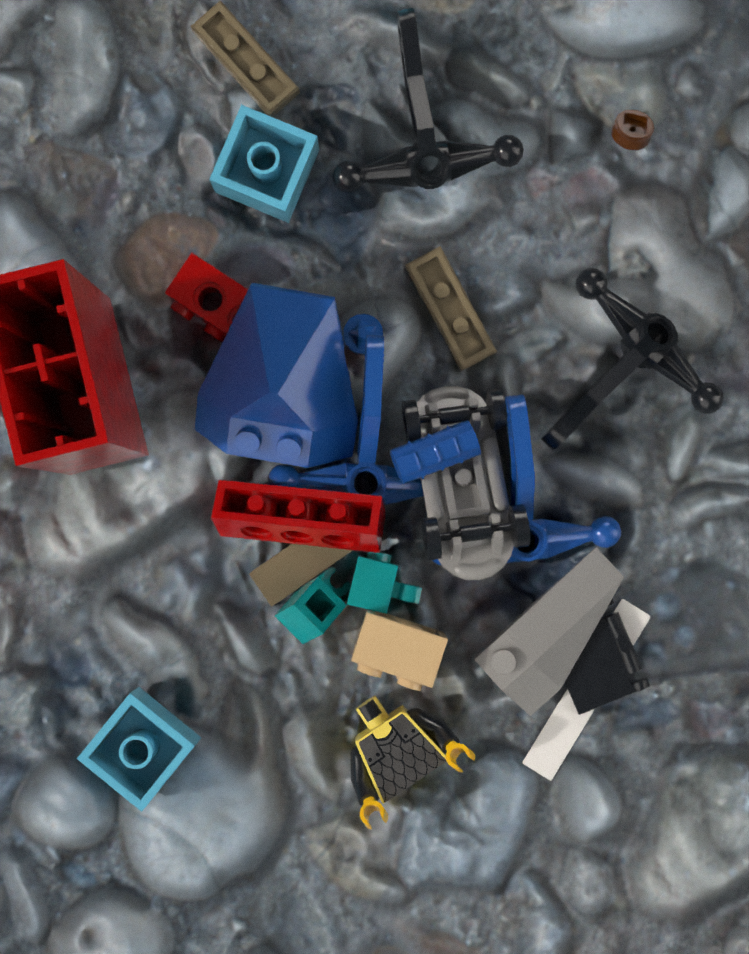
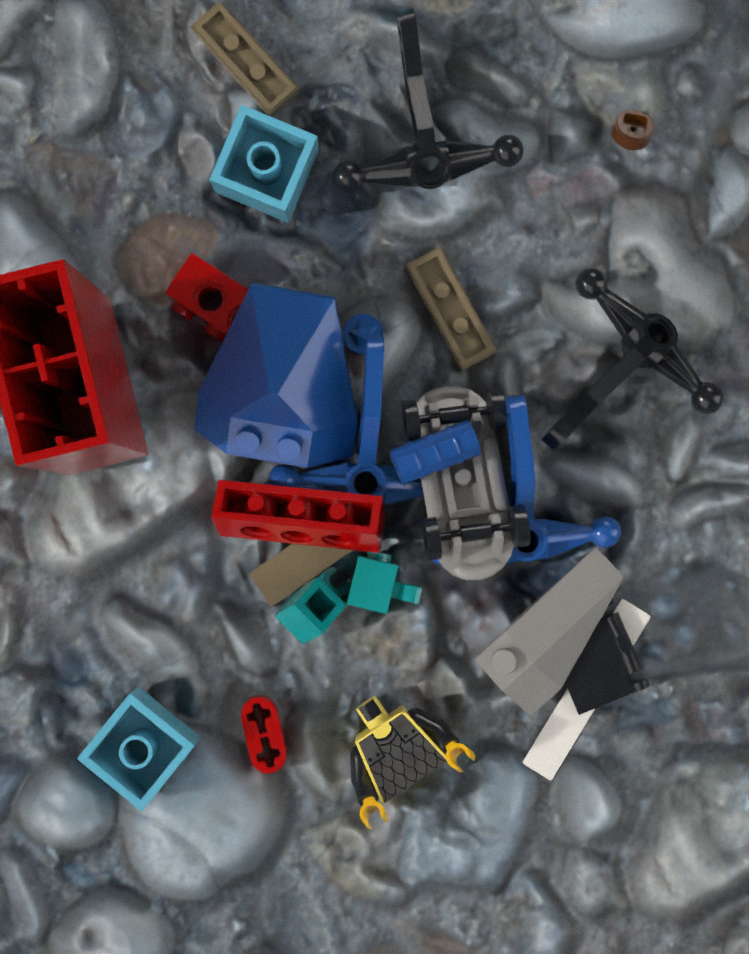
(273, 731): none -> red beam
(400, 649): tan brick -> none

